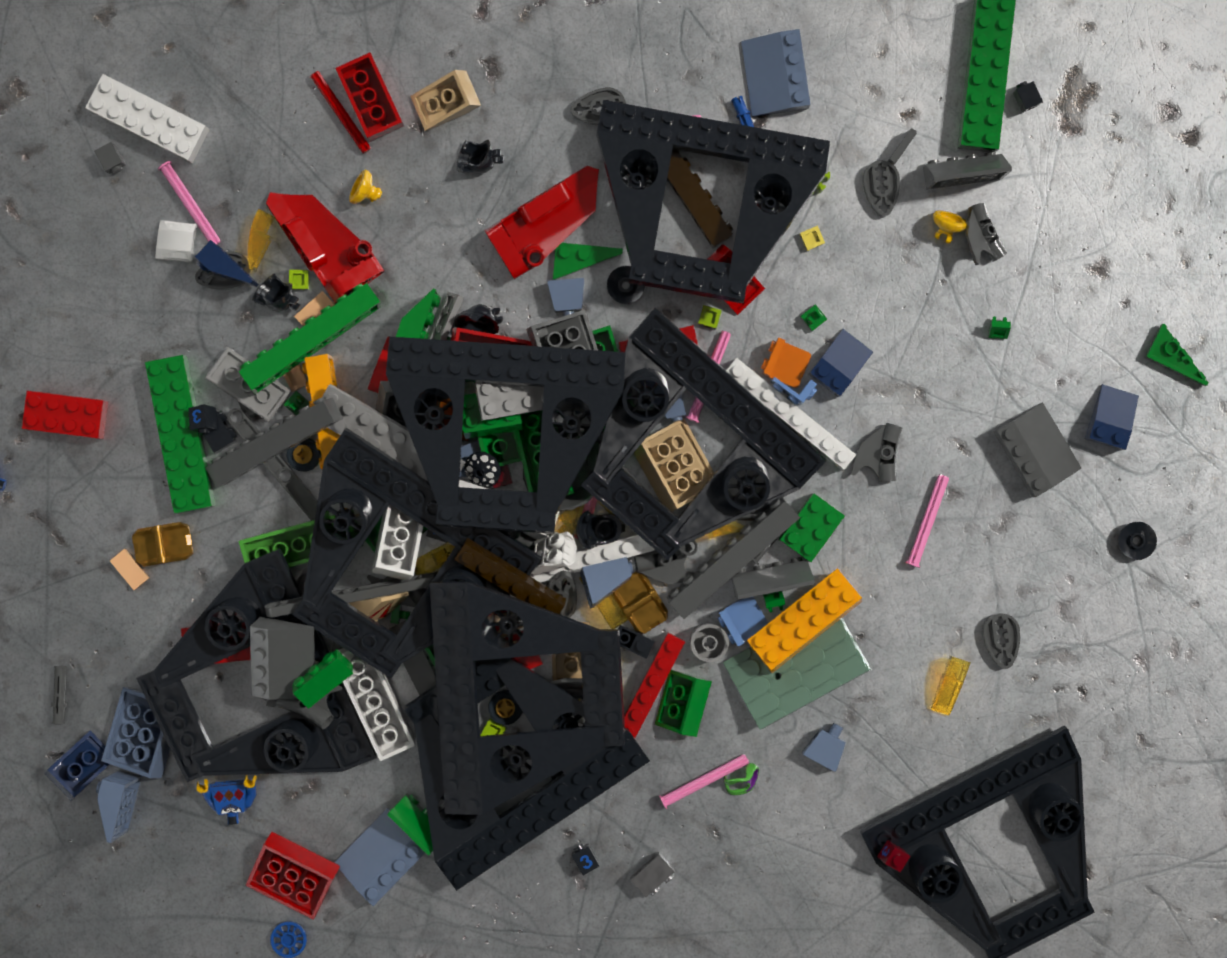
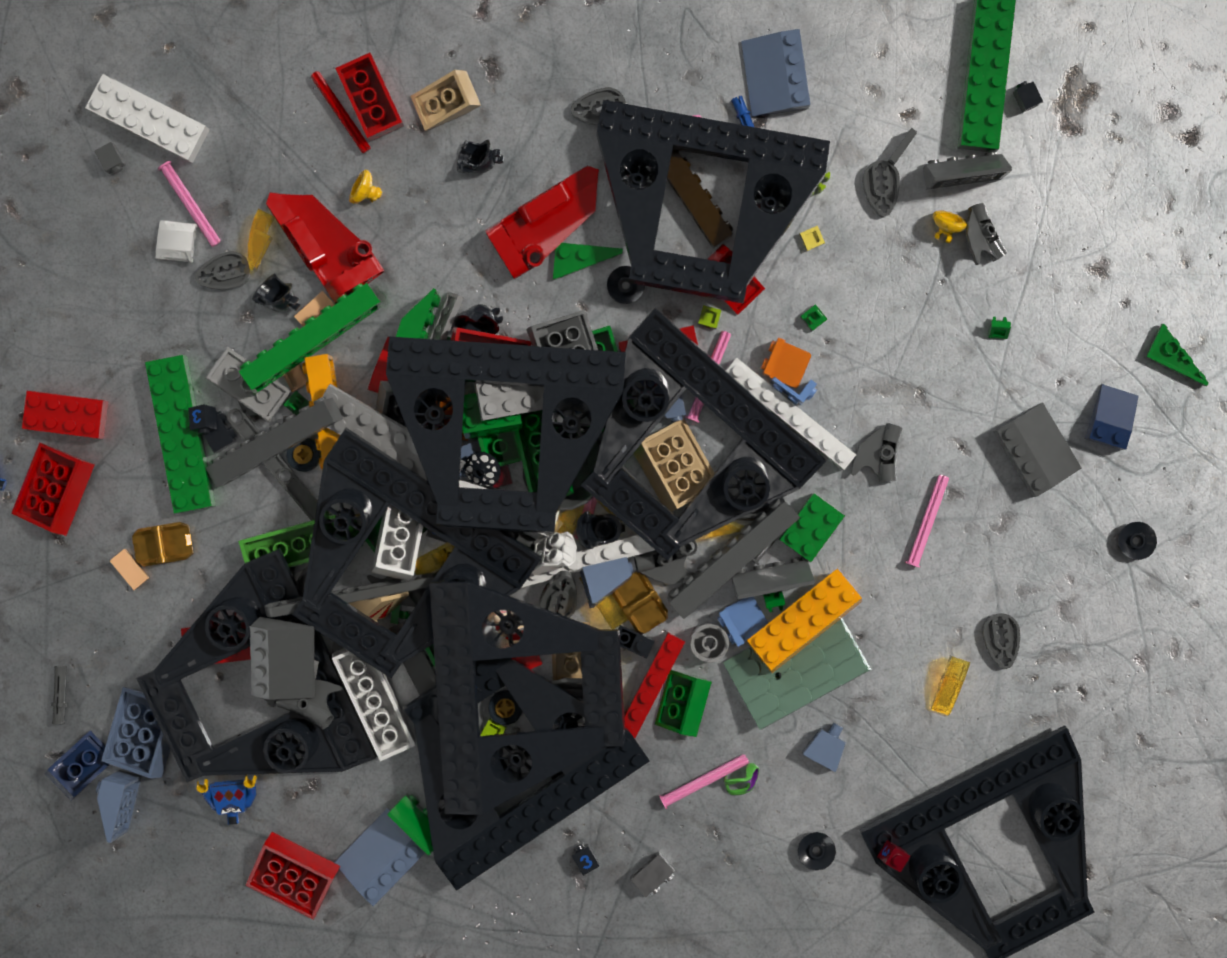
(52, 489): none -> red slope
(217, 261): dark blue slope -> none
(288, 939): blue wheel -> none
(299, 279): lime tile -> none
(322, 678): green brick -> none
(508, 577): dark brown brick -> none
(567, 295): sand blue torso -> none
(818, 860): none -> black dish
(840, 363): dark blue slope -> none

